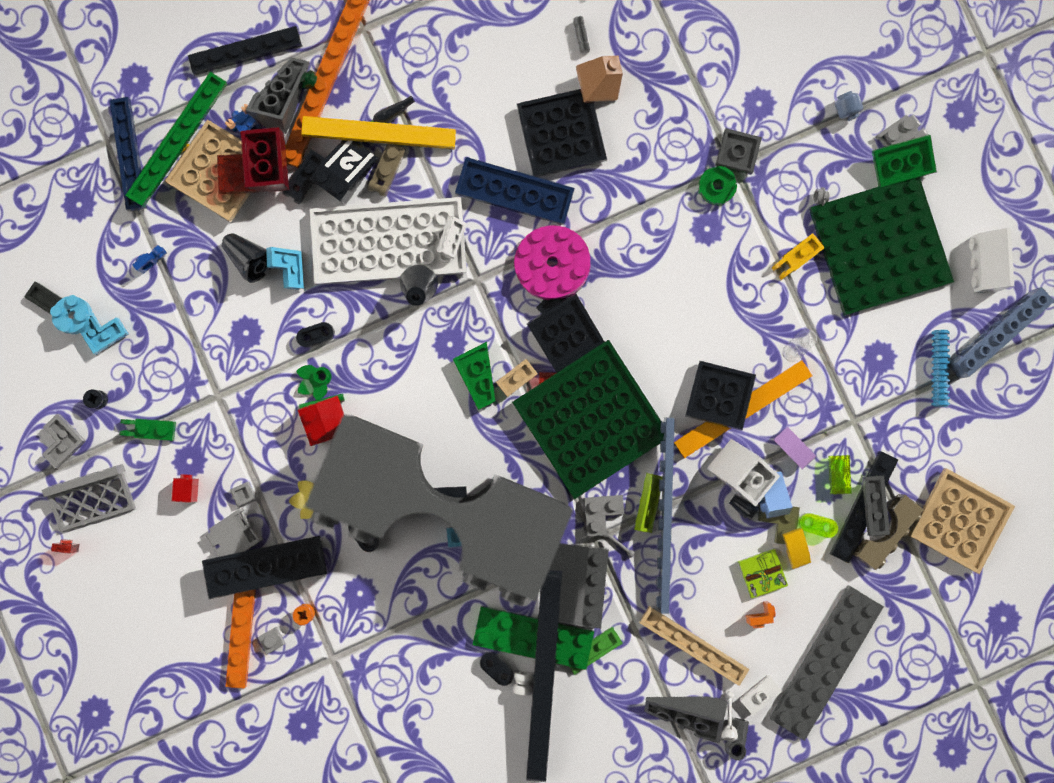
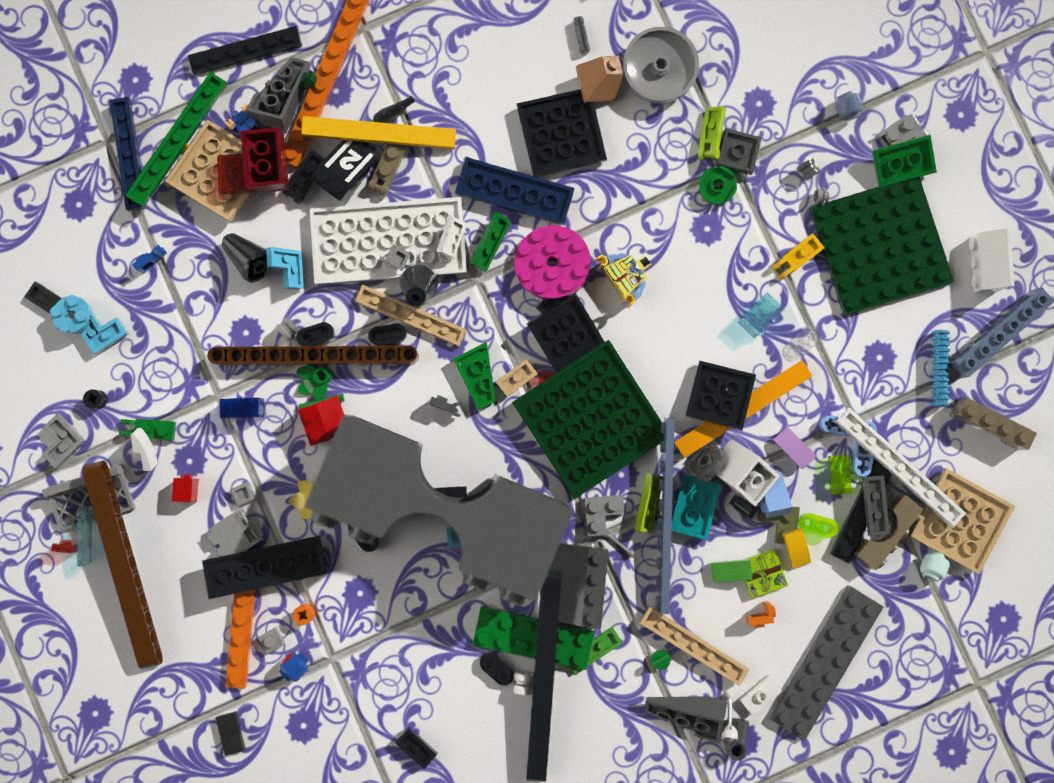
(84, 535): none -> clear light blue tile
(122, 564): none -> reddish brown beam
(143, 445): none -> white slope
(230, 733): none -> pearl dark grey tile
(242, 408): none -> clear blue brick
(287, 328): none -> light grey wheel
(294, 667): none -> blue head
(304, 355): none -> reddish brown beam
(387, 334): none -> black plate
(397, 257): none -> light grey plate
(410, 315): none -> tan tile
(416, 748): none -> black plate
(441, 402): none -> dark grey plate
(490, 241): none -> green plate
(625, 275): none -> torso
(660, 64): none -> light grey dish
(660, 659): none -> green plate
(695, 507): none -> teal plate
(711, 133): none -> lime plate
(715, 463): none -> dark grey plate
(731, 570): none -> bright green tile
(760, 315): none -> clear light blue brick
(808, 169): none -> dark grey wheel
(855, 462): none -> light blue beam
(900, 467): none -> white tile
(934, 567): none -> light aqua head
(1005, 429): none -> dark tan arch

